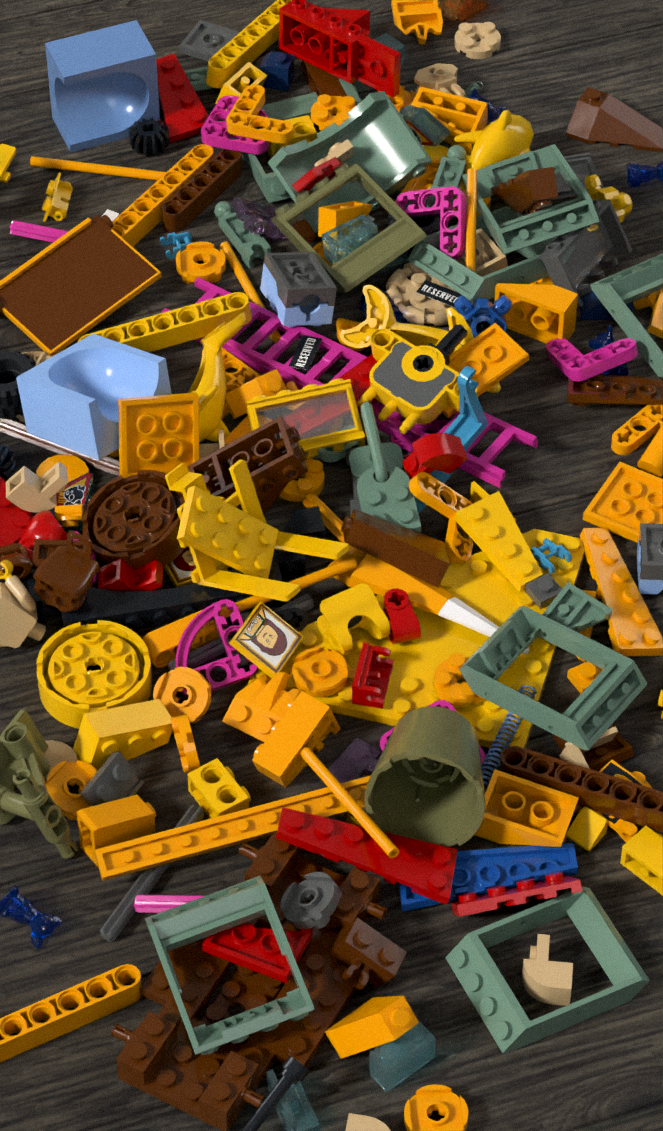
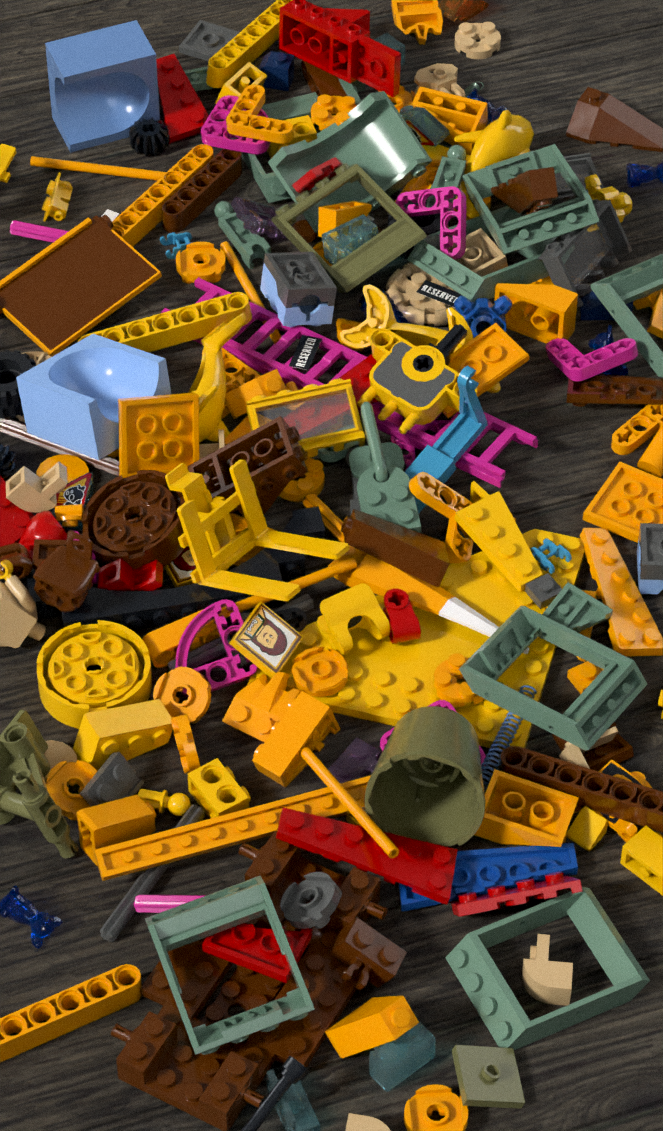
(176, 804): none -> yellow axle
(227, 533): yellow plate -> none
(339, 150): tan plate -> none
(372, 676): red hinge -> none
(435, 452): red brick -> none
(471, 219): light orange piece -> none
(488, 1076): none -> olive plate

